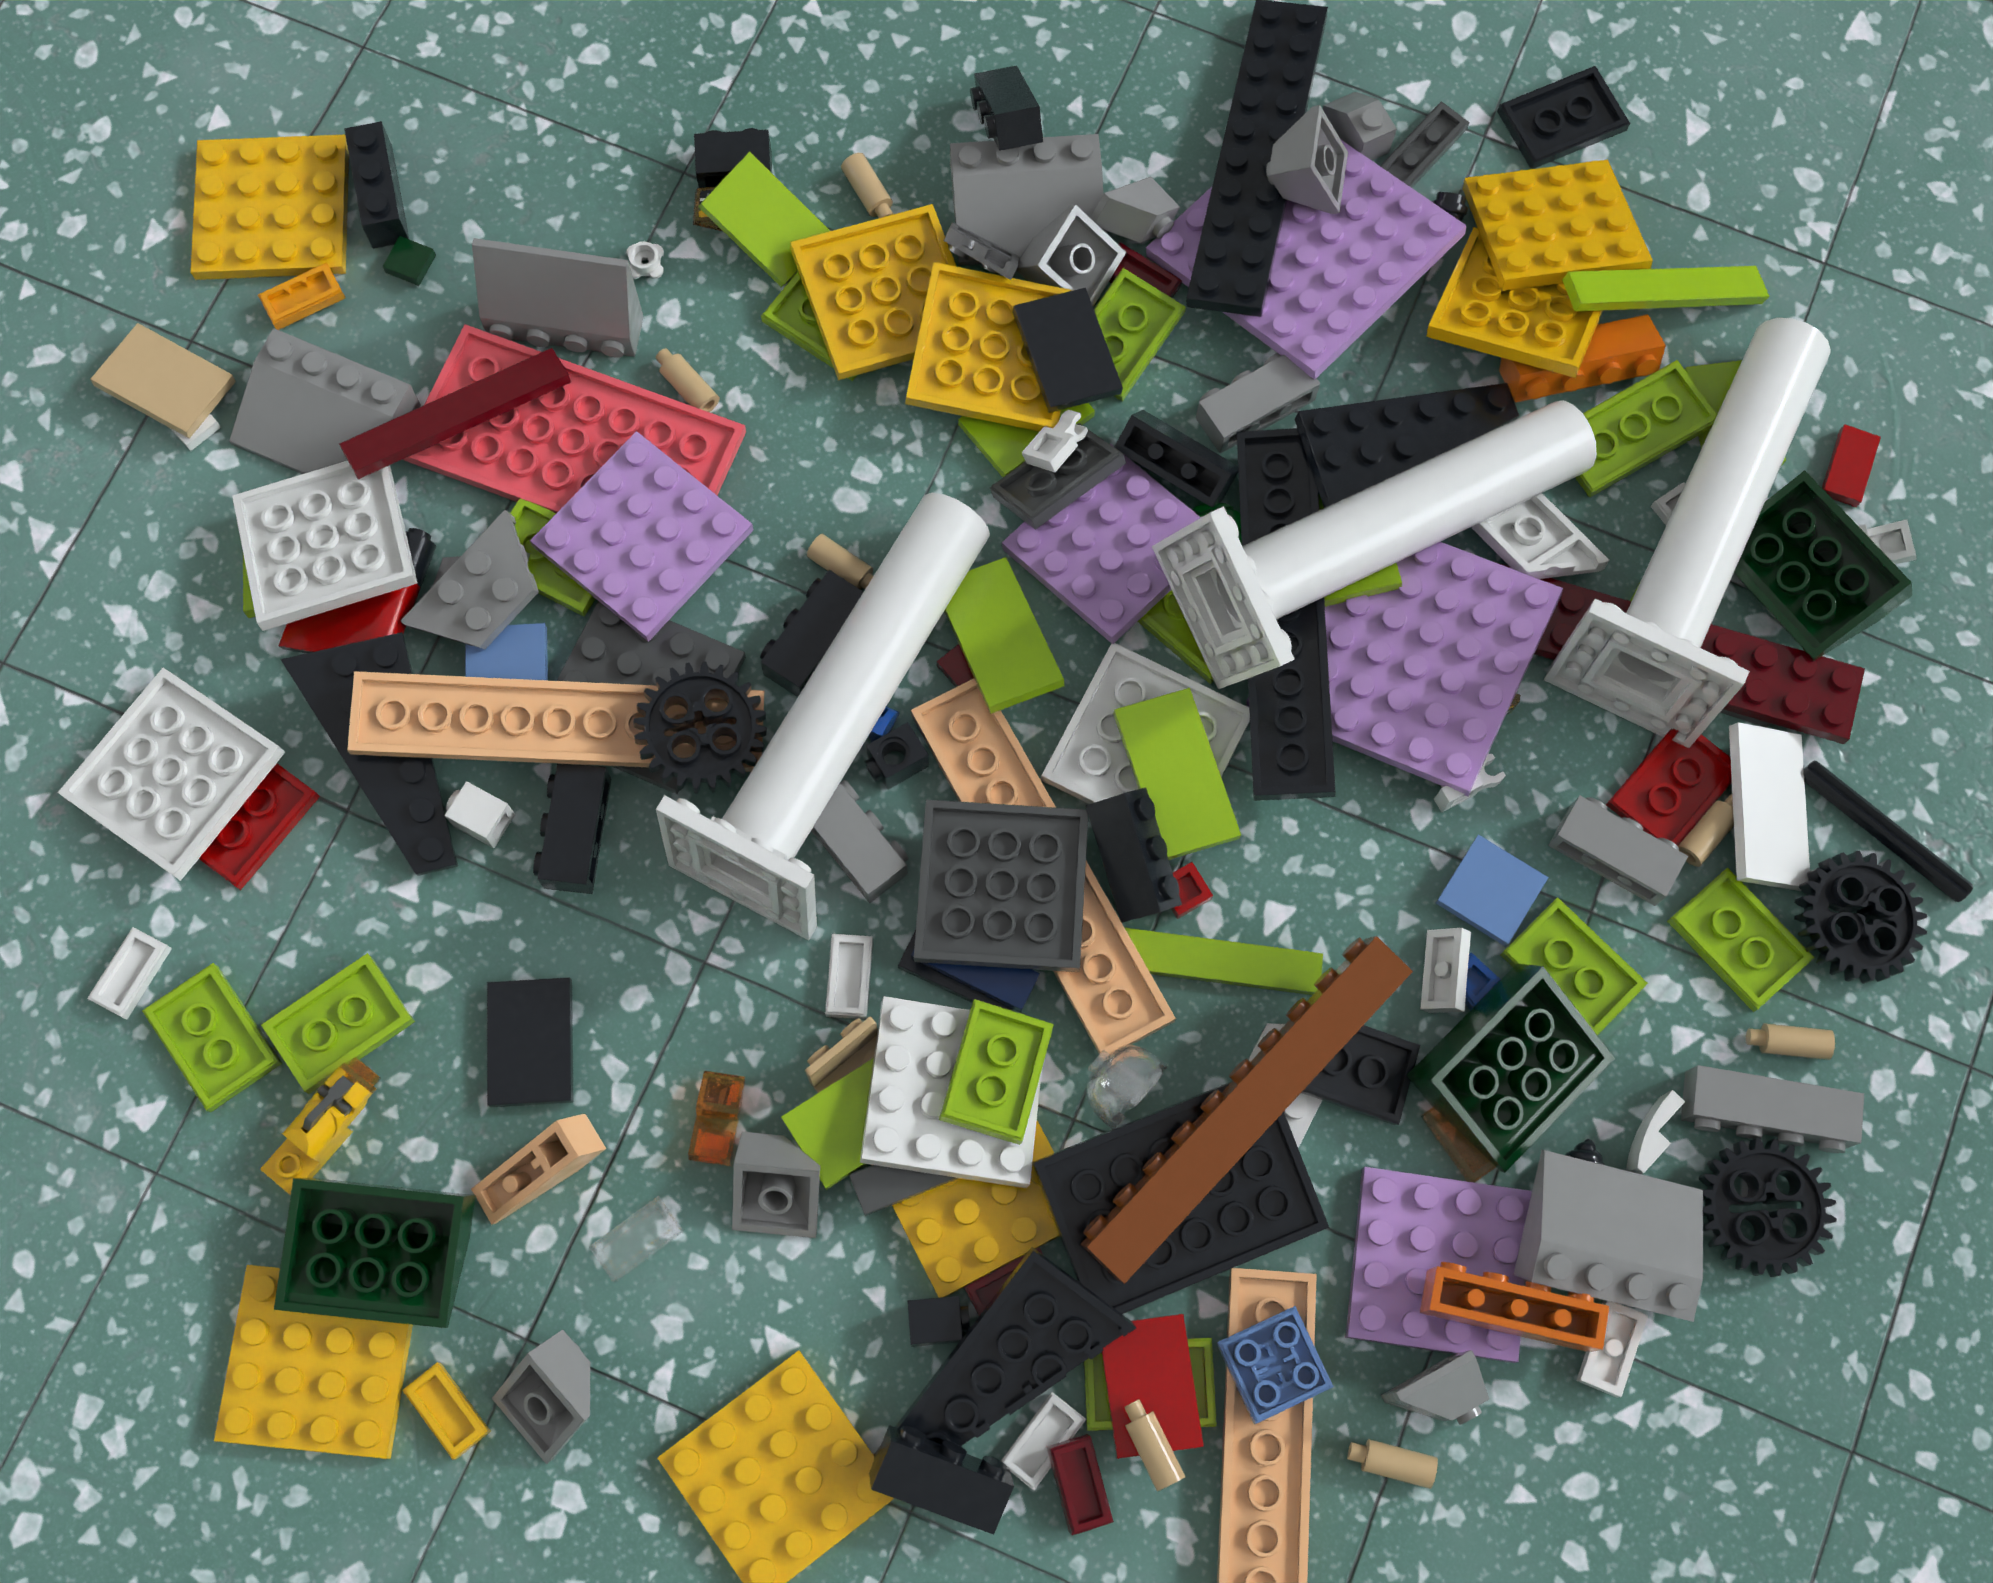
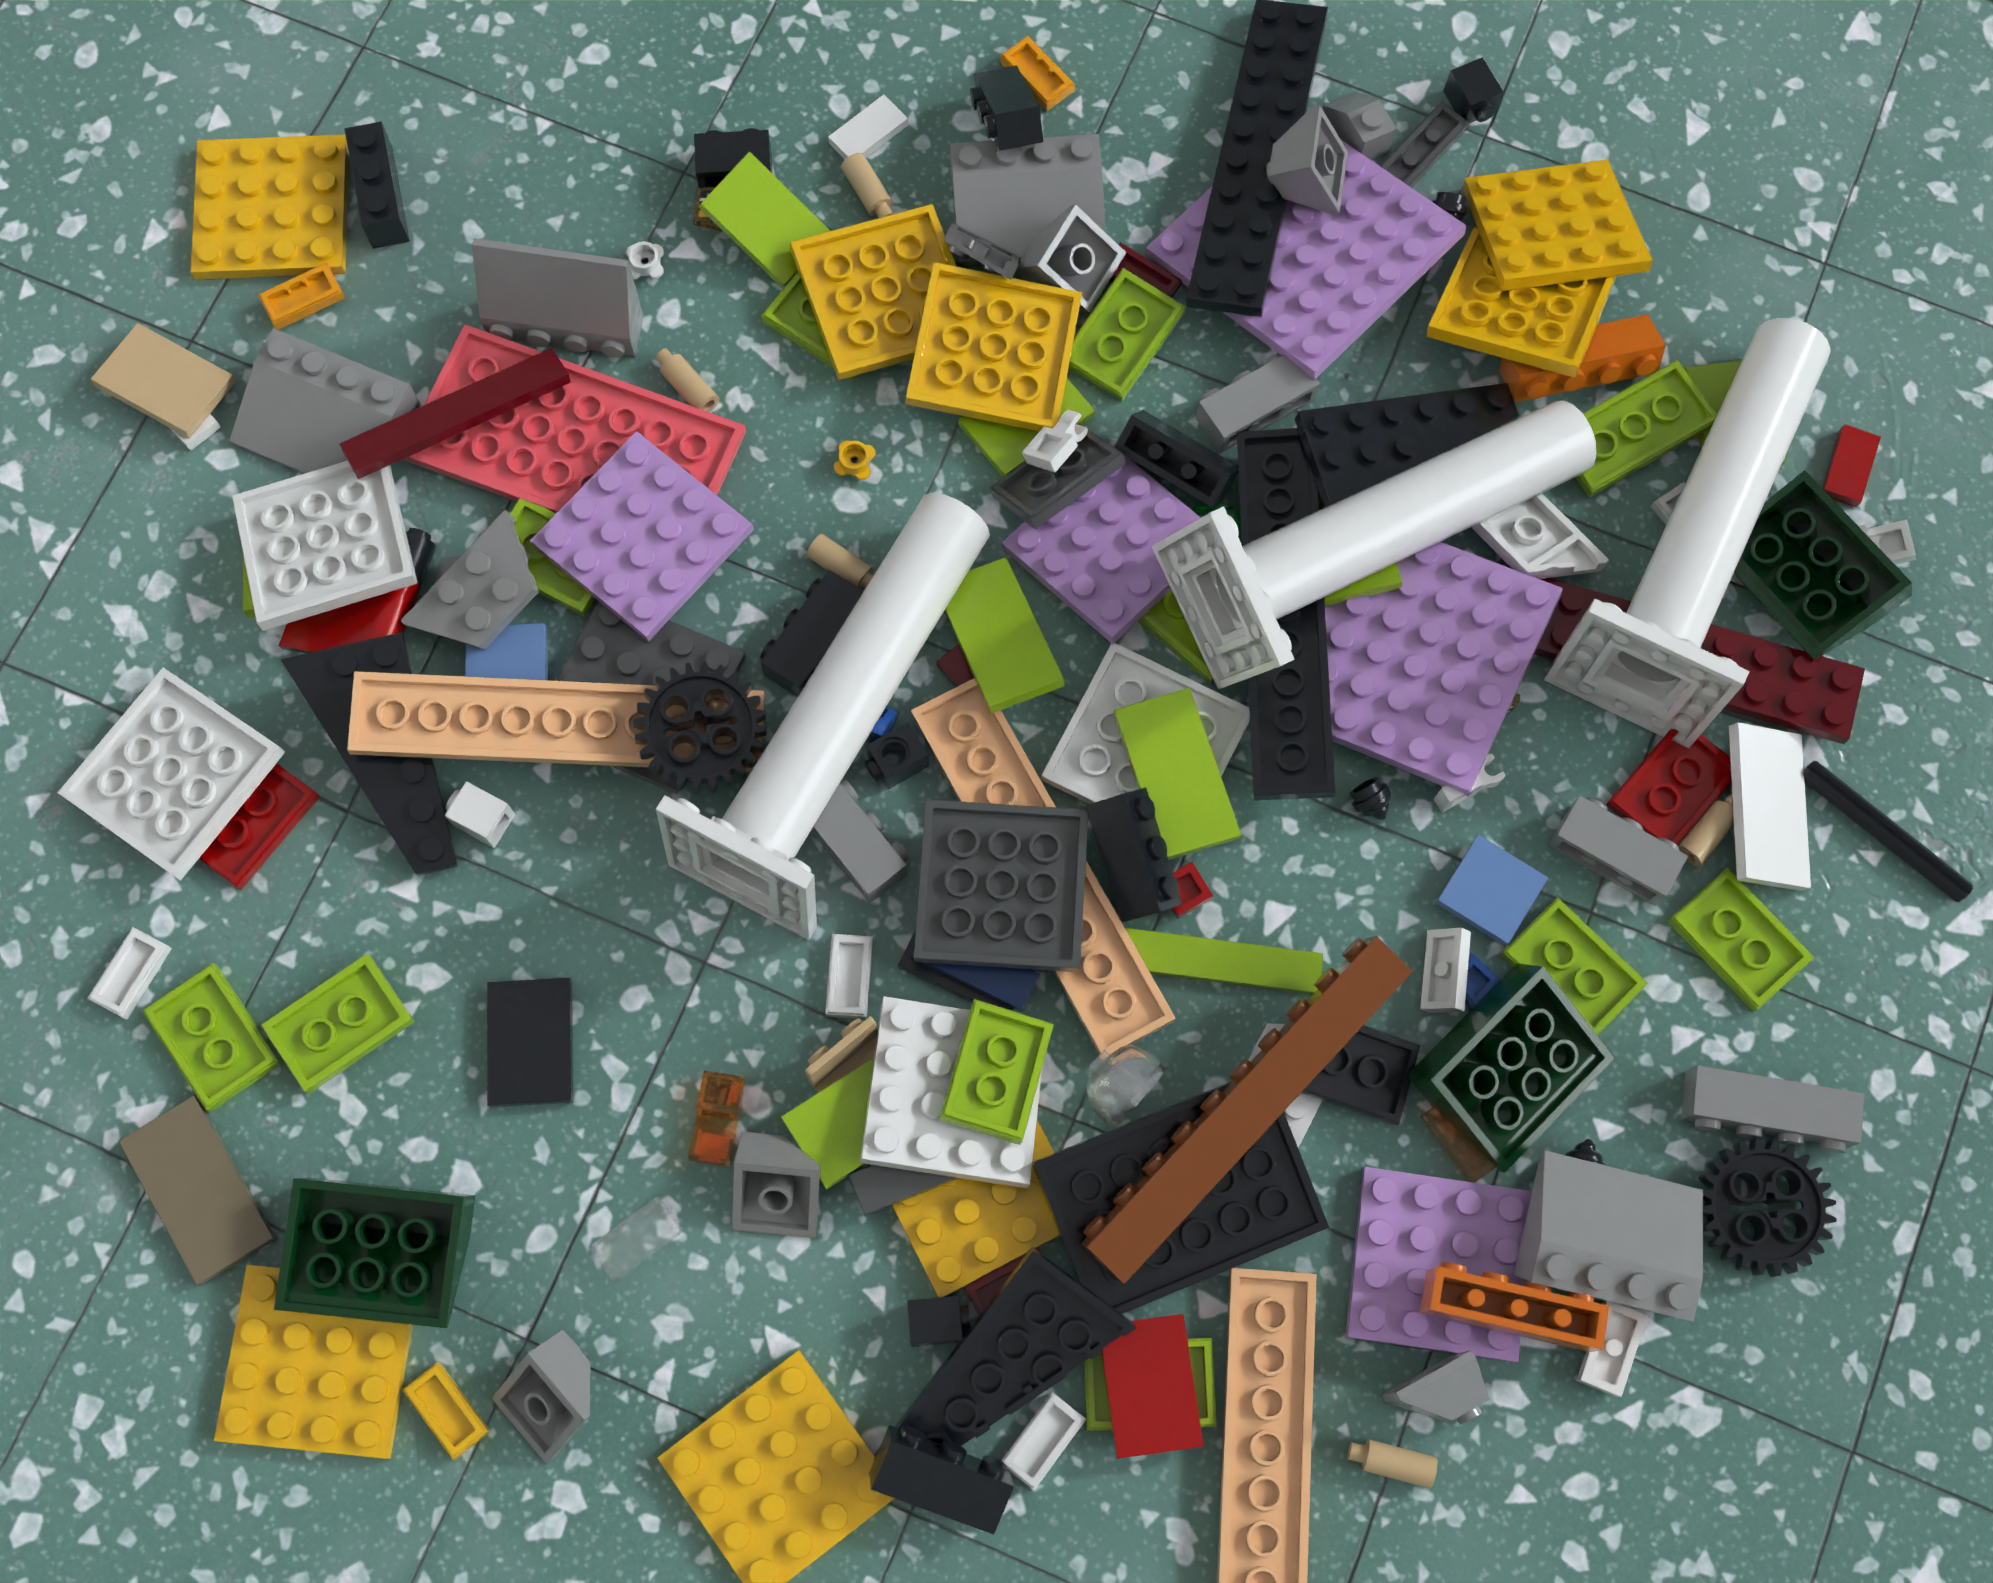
(197, 1190): none -> dark tan tile
(322, 1124): yellow plate -> none
(409, 260): dark green tile -> none
(538, 1166): light nougat slope -> none
(573, 828): black brick -> none
(858, 450): none -> yellow plate
(869, 129): none -> white tile
(1041, 74): none -> light orange plate
(1067, 350): black tile -> none
(1080, 1484): dark red tile -> none
(1136, 211): light grey slope -> none
(1153, 1446): tan cylinder -> none
(1274, 1365): medium blue tile -> none
(1371, 798): none -> black plate
(1473, 91): none -> black brick
(1563, 117): black tile -> none
(1648, 1141): white slope -> none
(1665, 288): lime tile -> none
(1793, 1041): tan cylinder -> none
(1856, 950): black gear -> none

